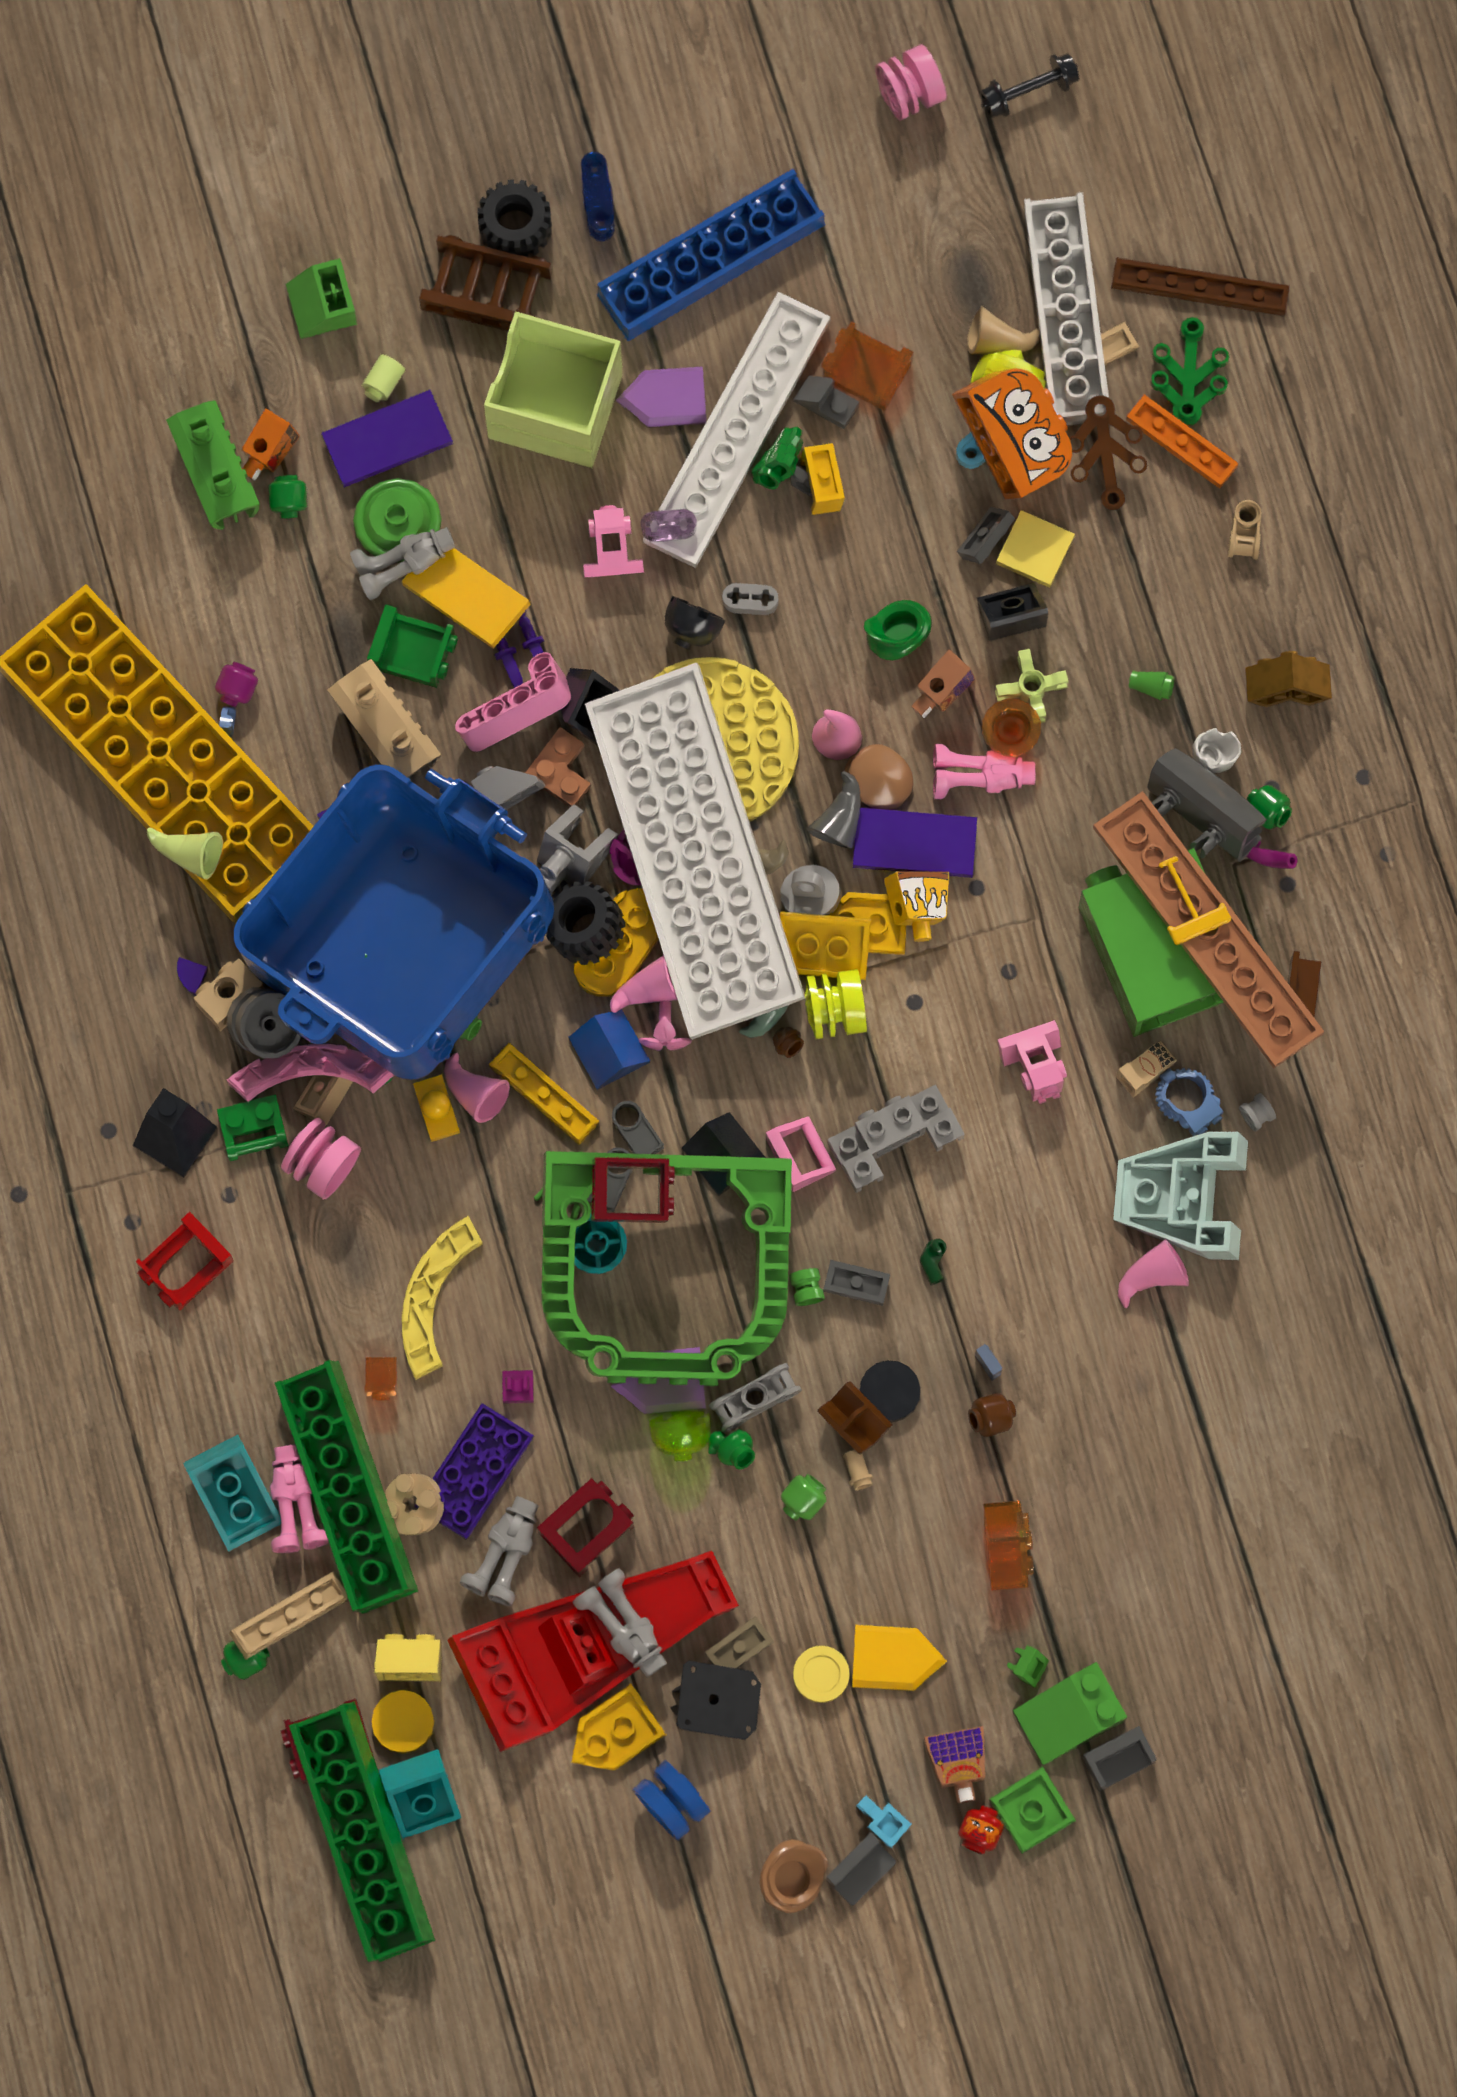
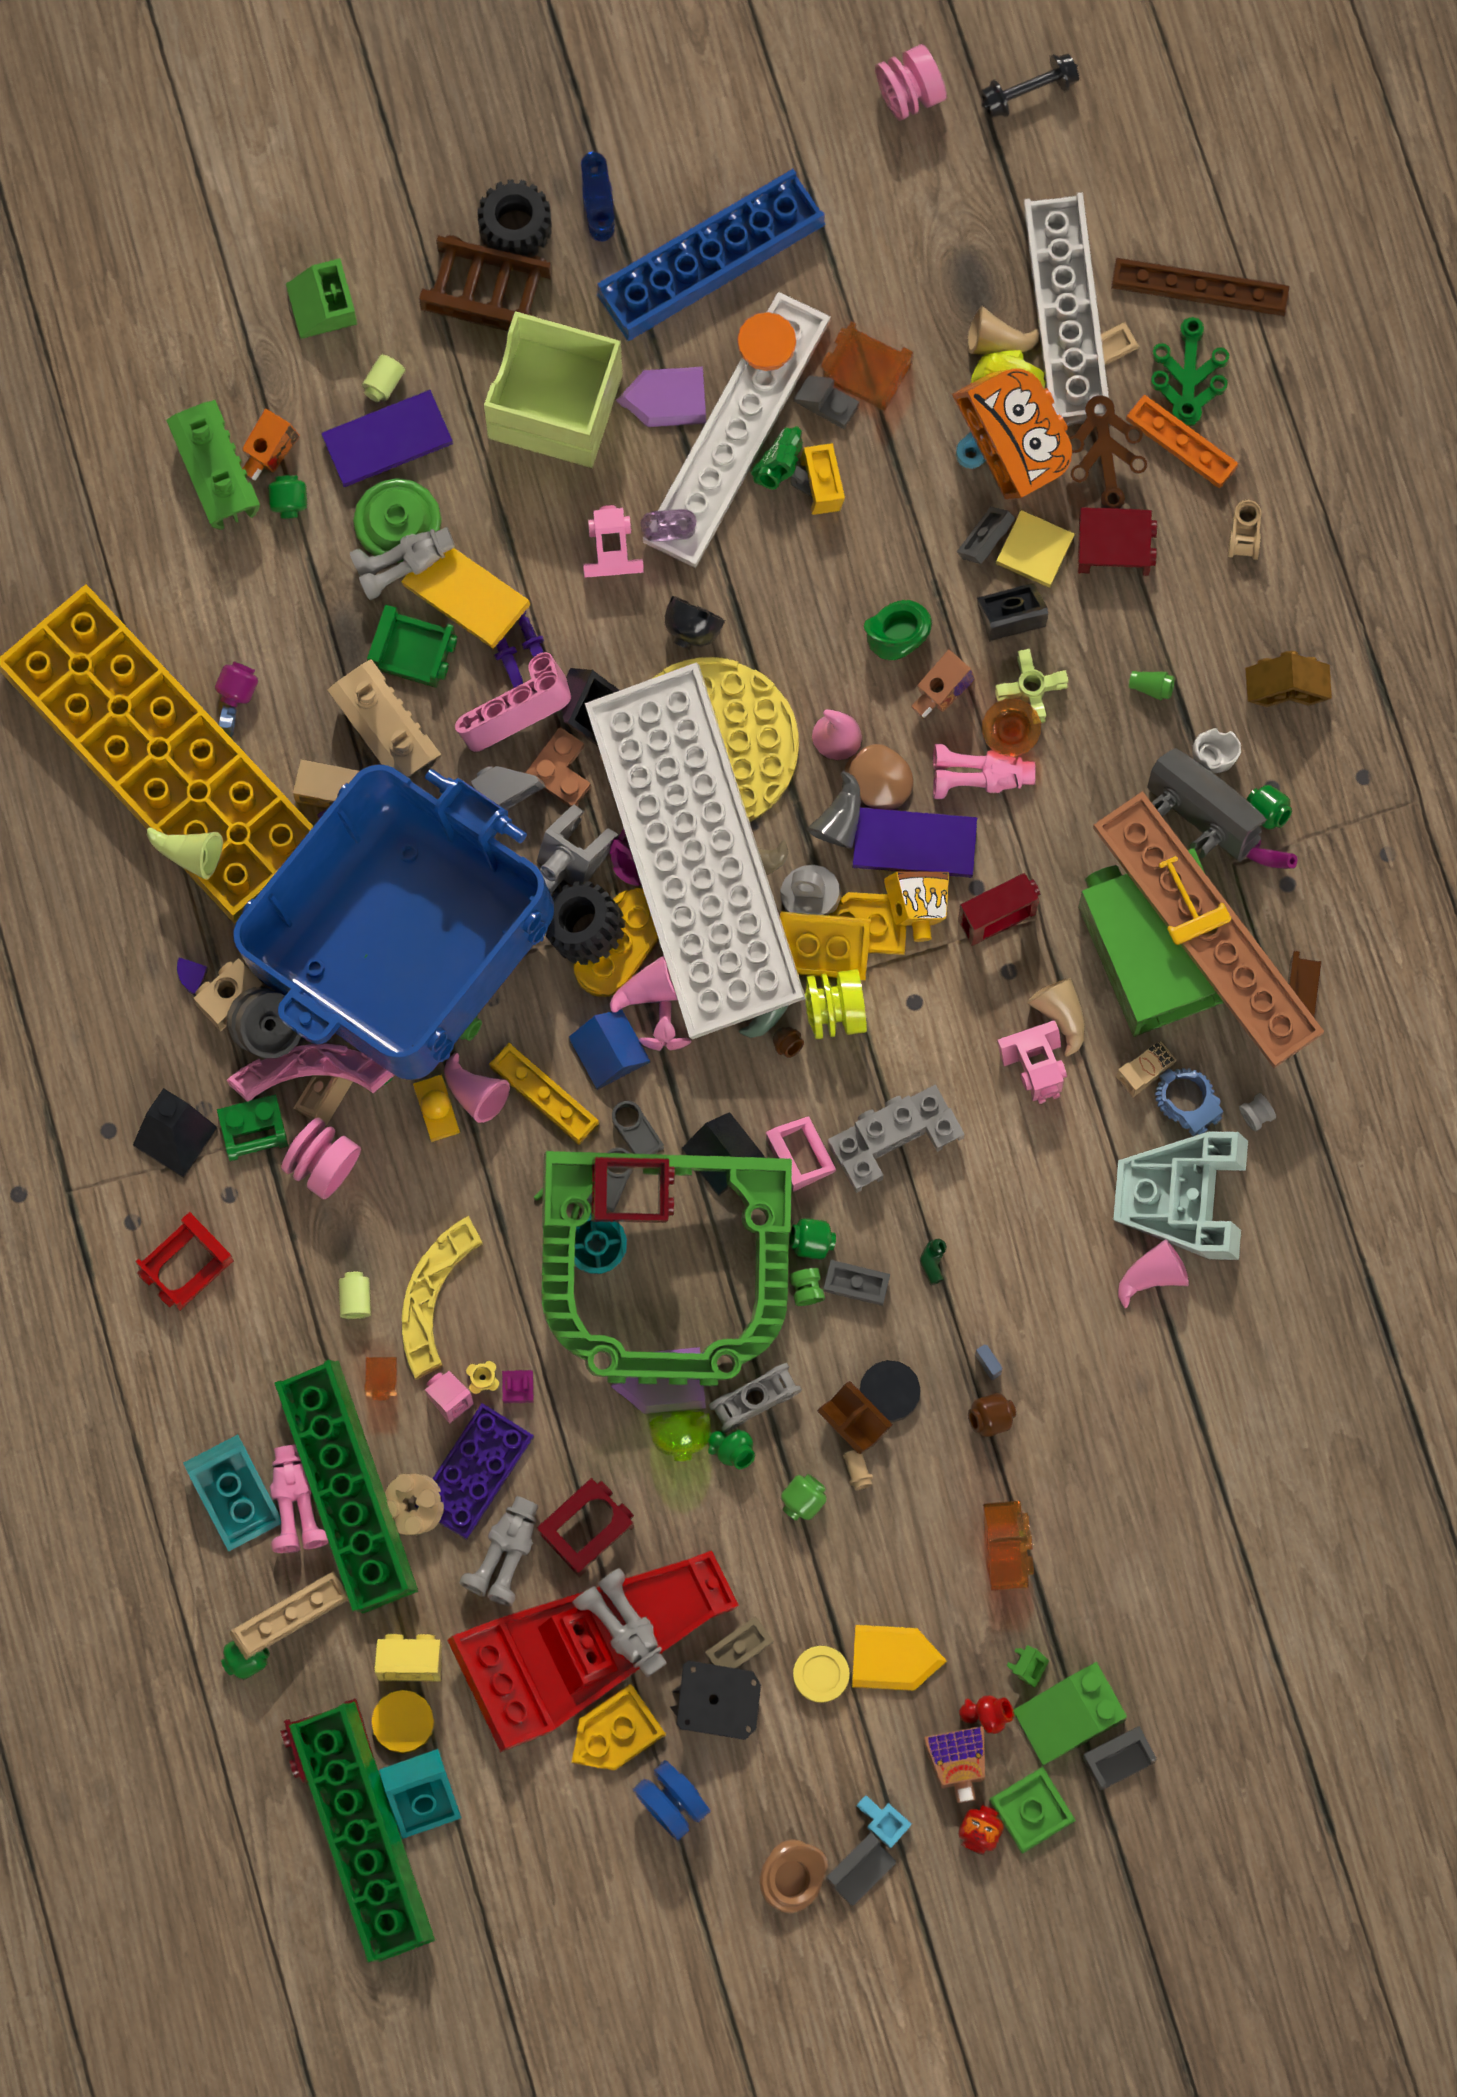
(320, 783): none -> tan panel
(354, 1296): none -> yellowish green brick
(448, 1395): none -> bright pink slope
(487, 1369): none -> light yellow plate
(750, 606): light grey beam -> none
(767, 341): none -> orange tile
(812, 1238): none -> green head
(990, 1711): none -> red animal
(999, 908): none -> dark red window
(1062, 1004): none -> tan hat
(1116, 538): none -> dark red panel

